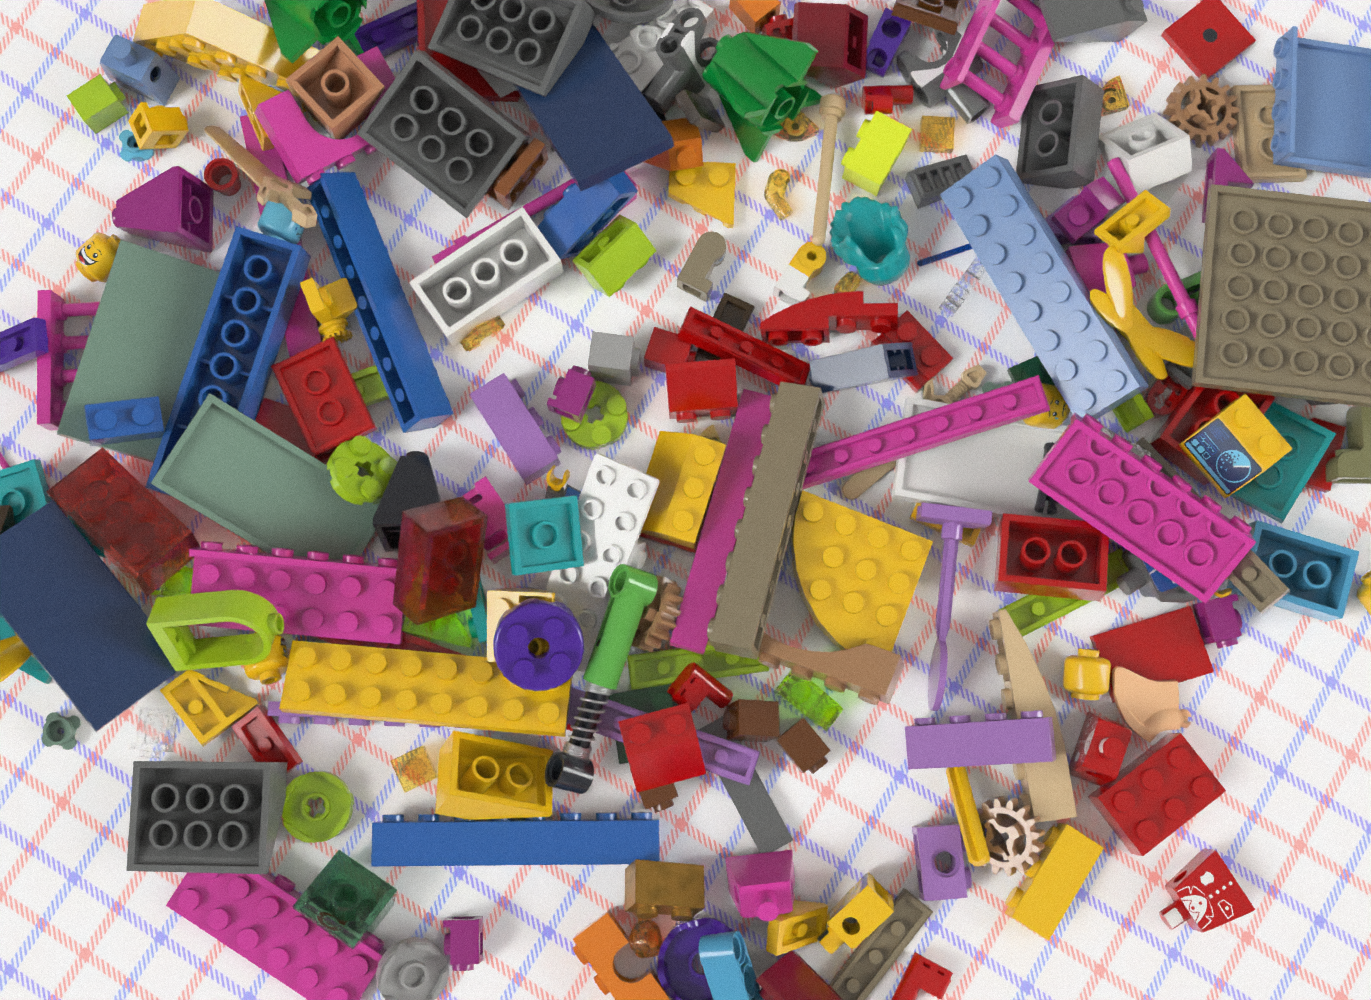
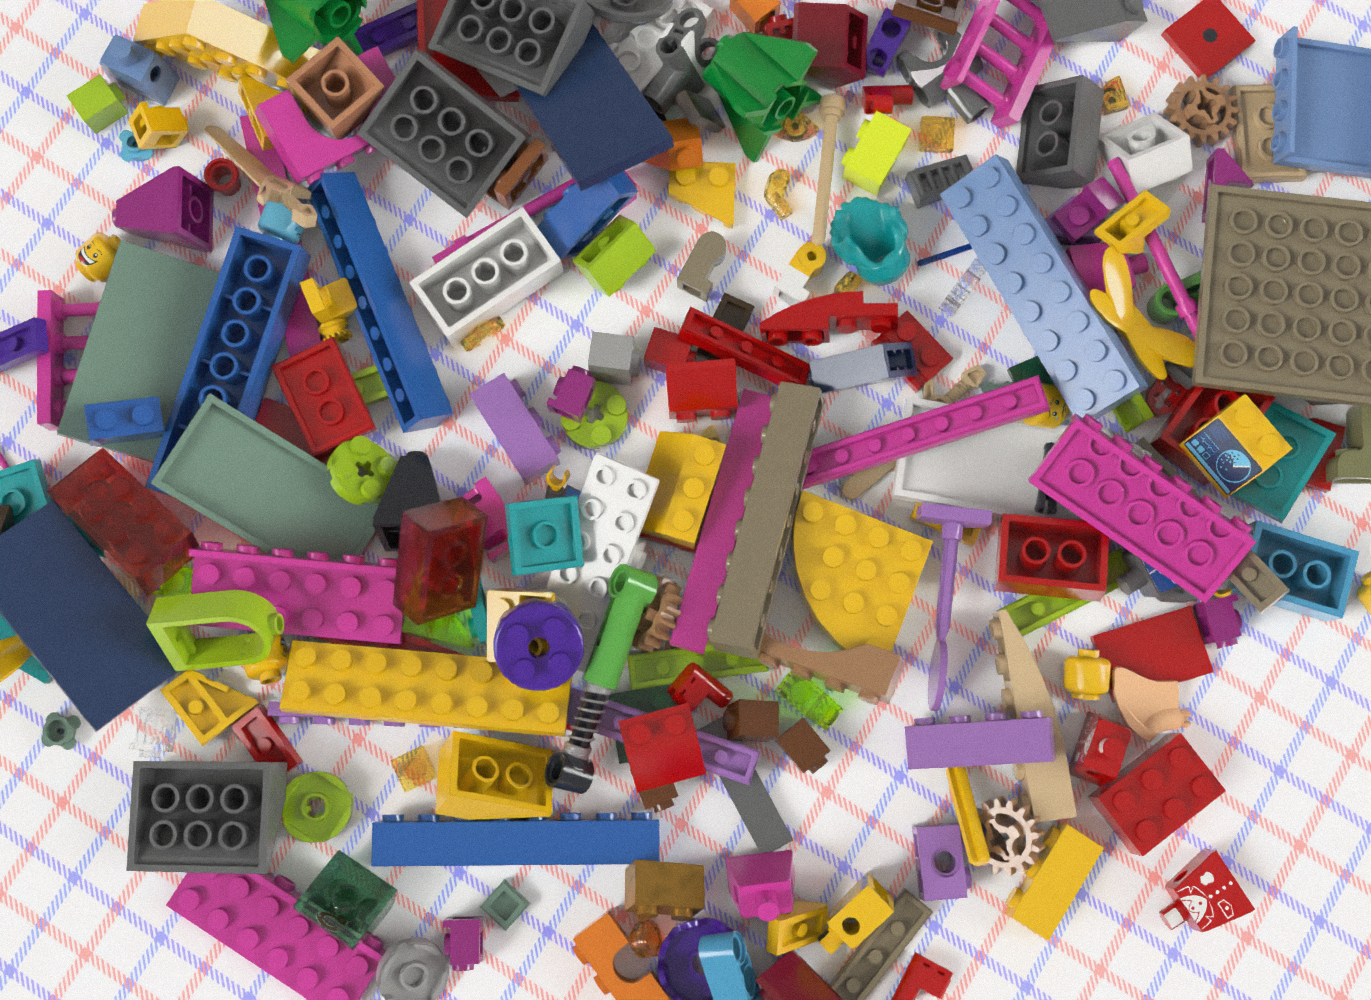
(505, 904): none -> sand green tile

